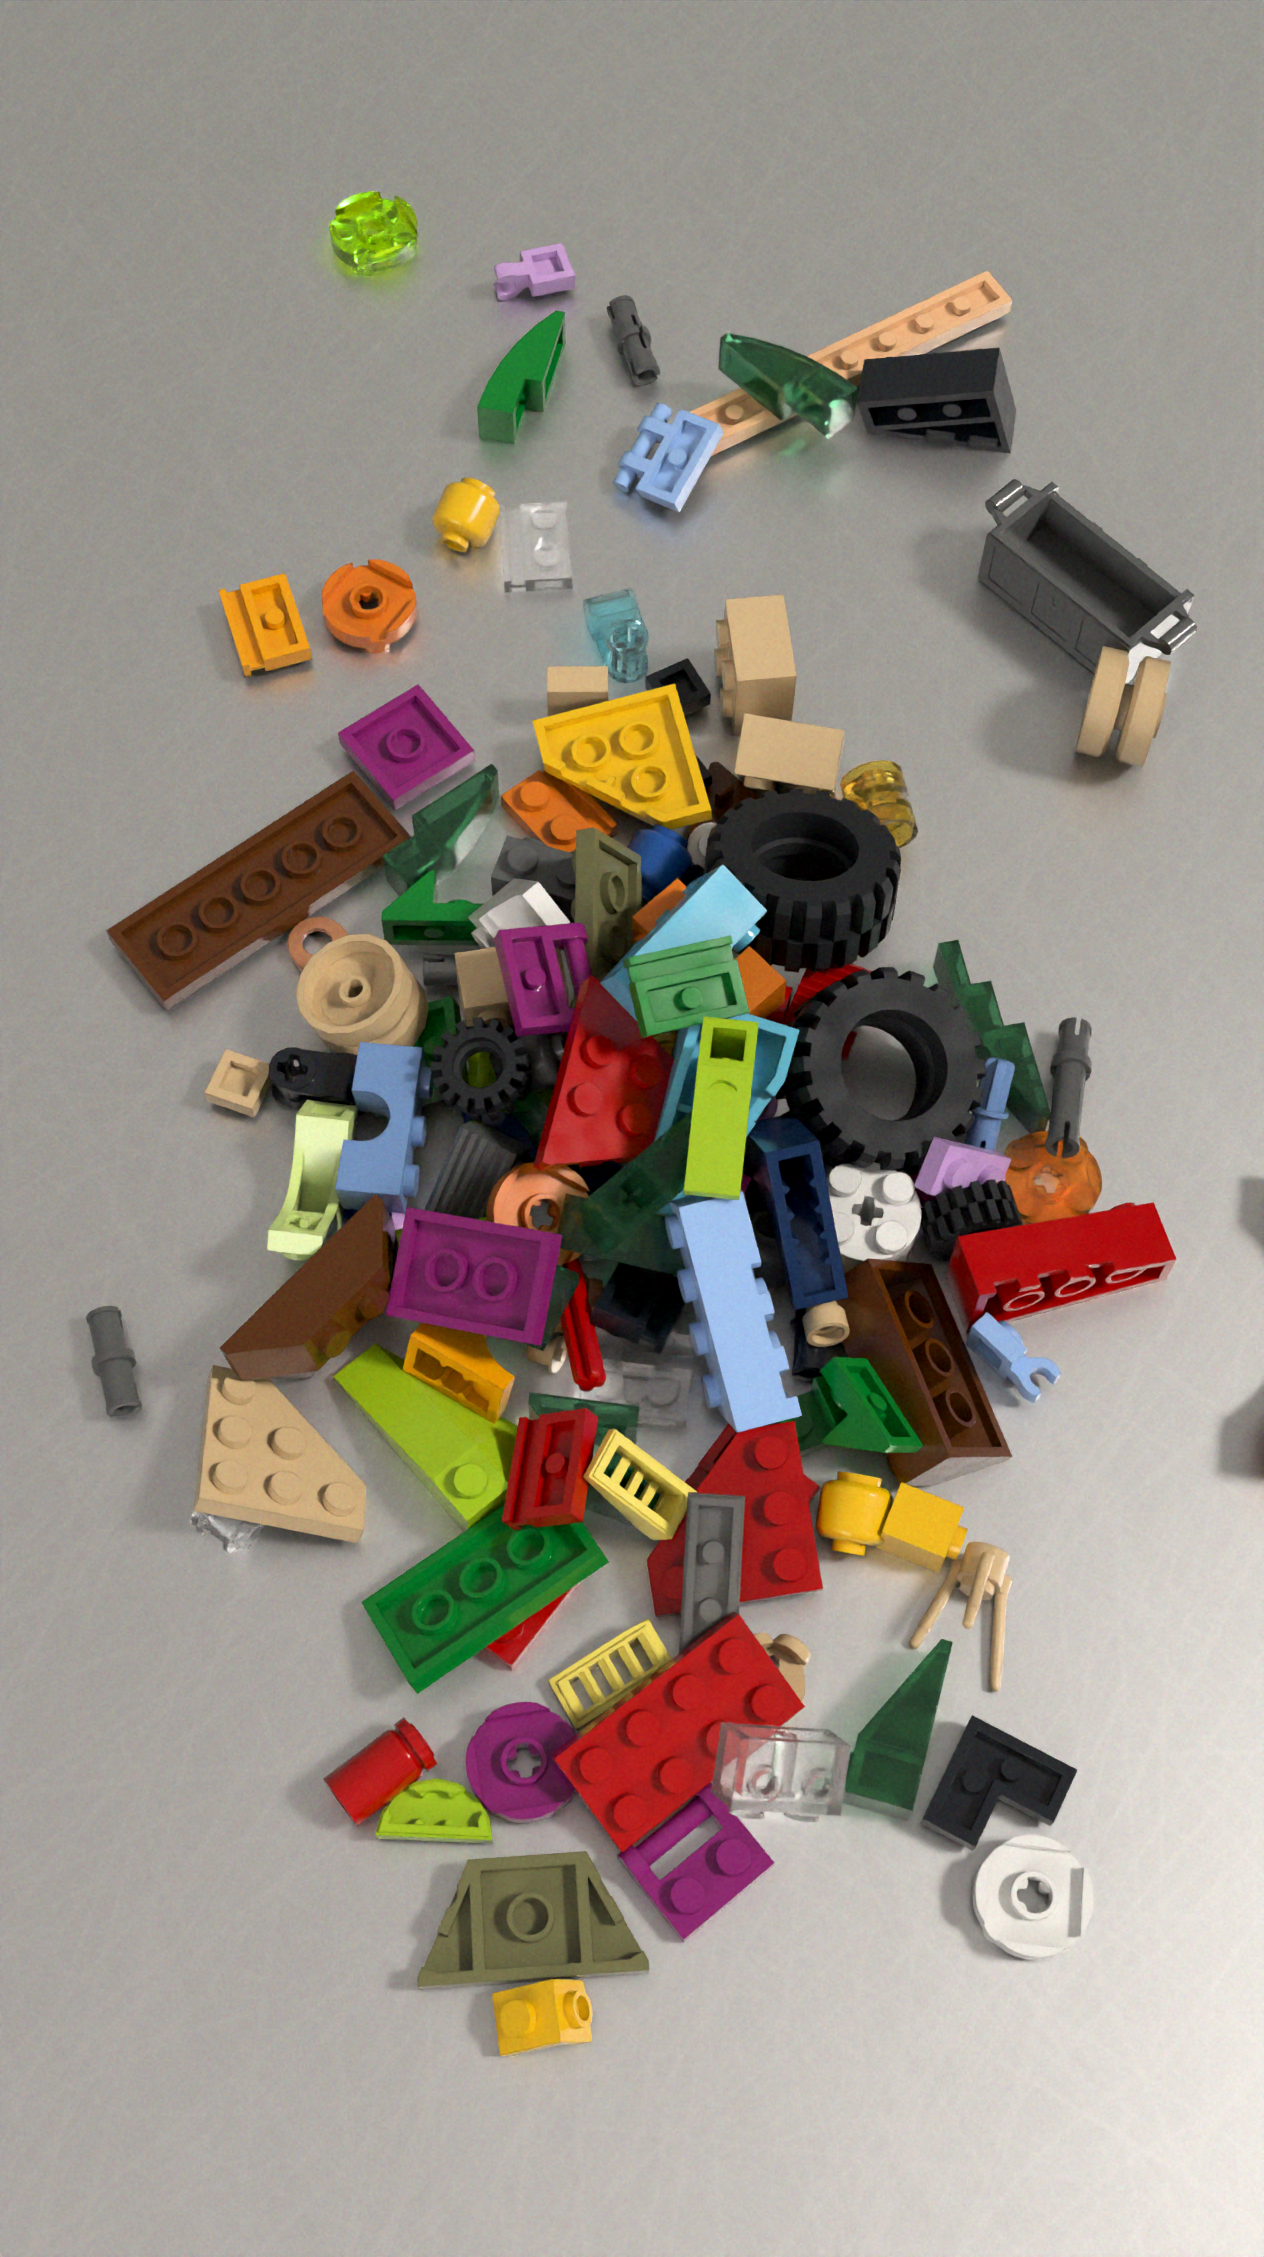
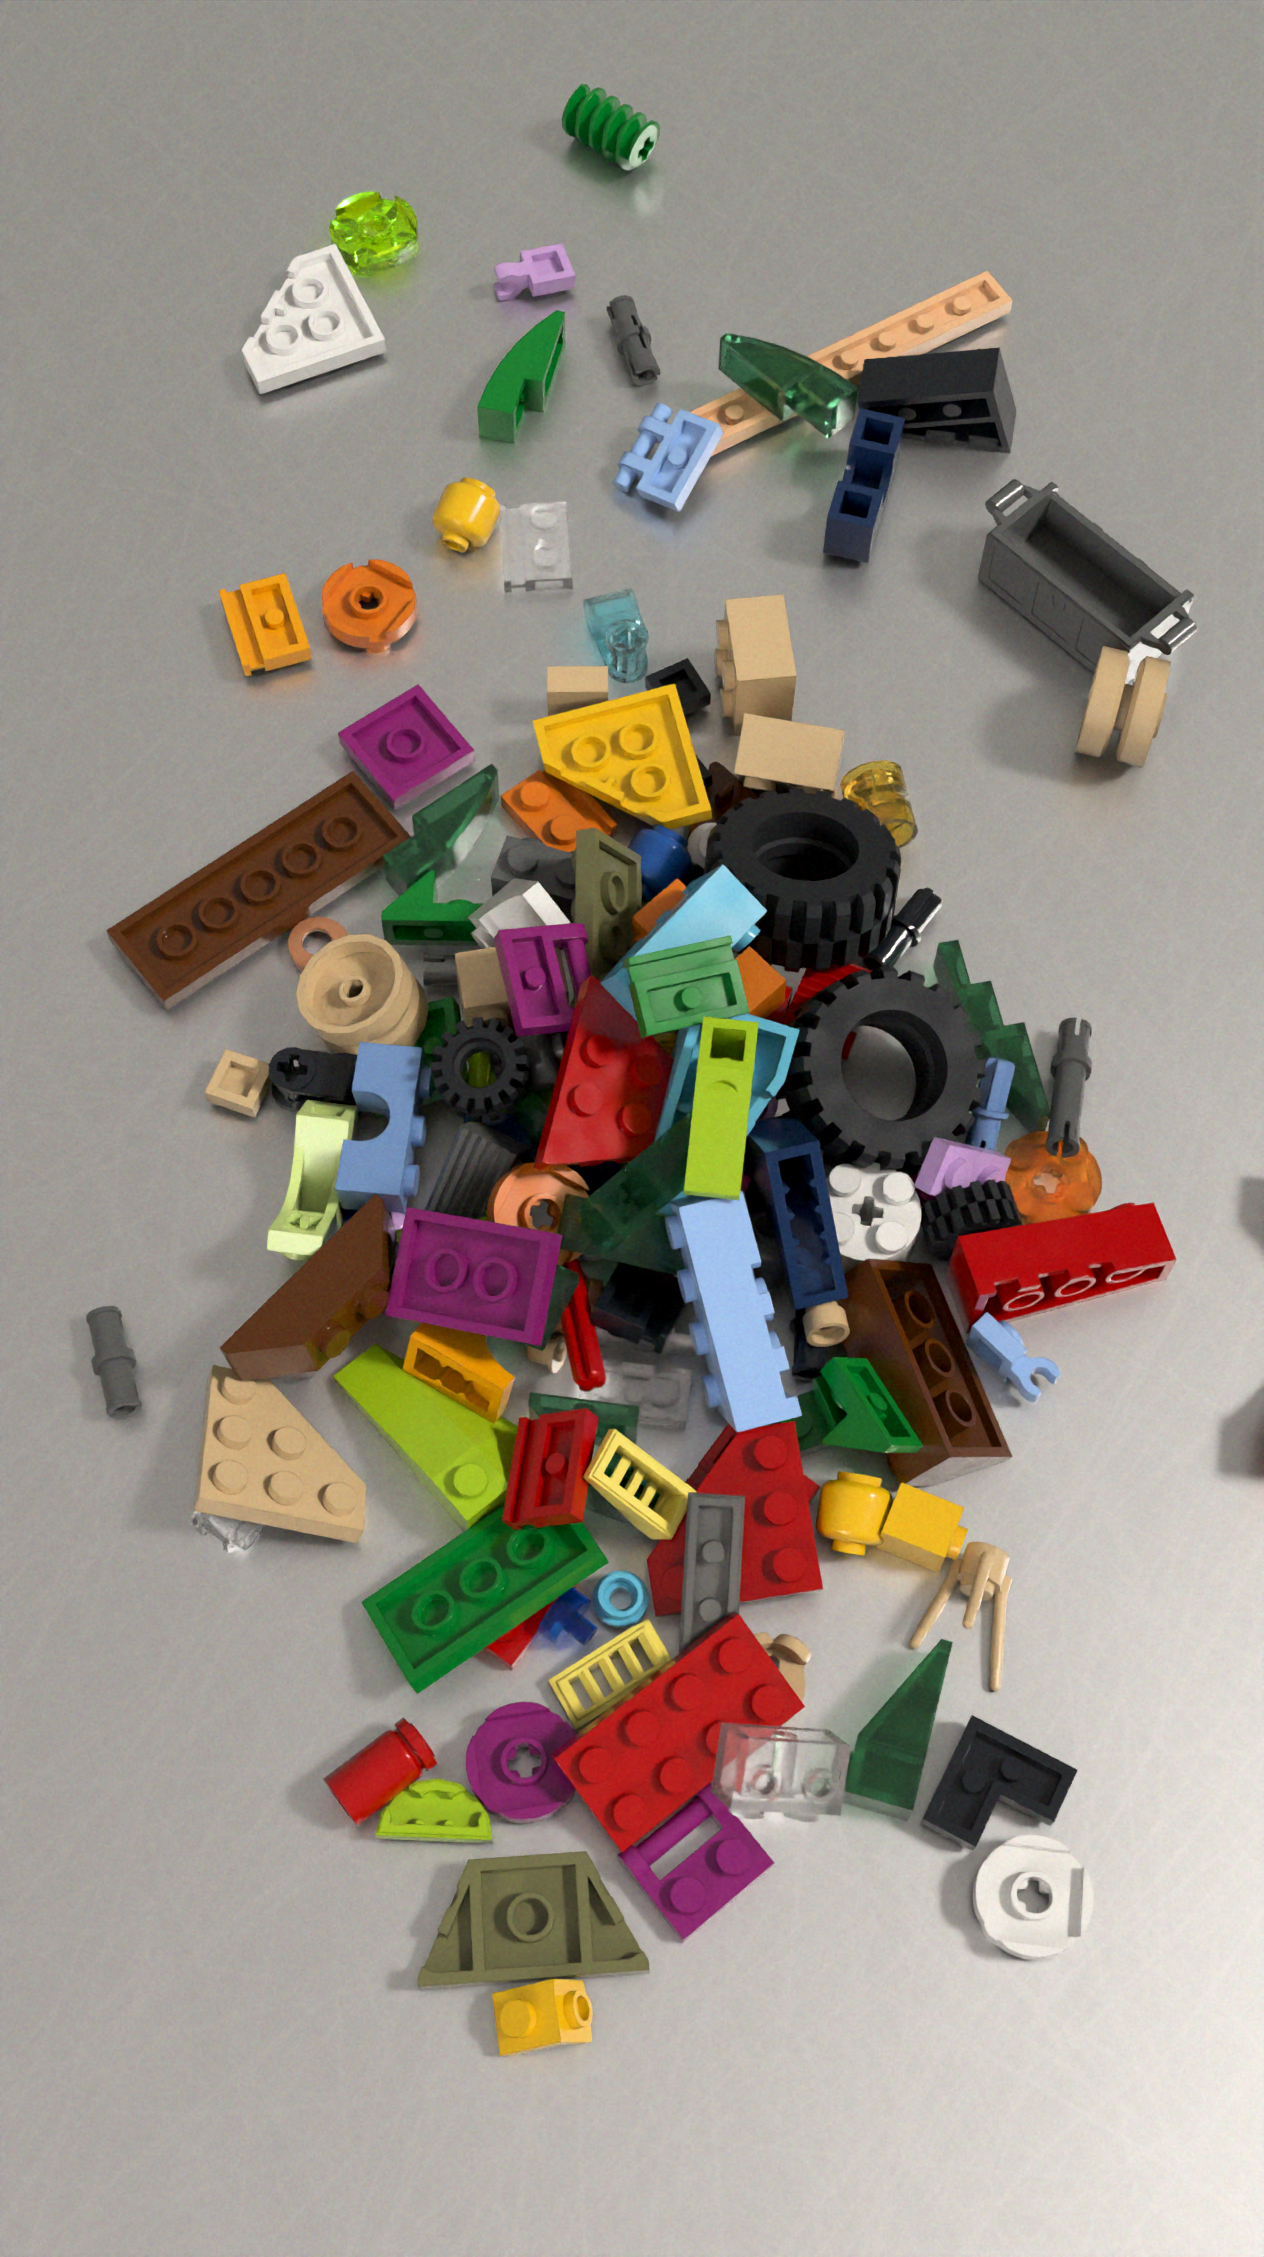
(312, 324): none -> white plate
(567, 1619): none -> clear blue tile
(610, 127): none -> green piece
(620, 1582): none -> medium azure plate
(865, 485): none -> dark blue arch
(905, 929): none -> black axle

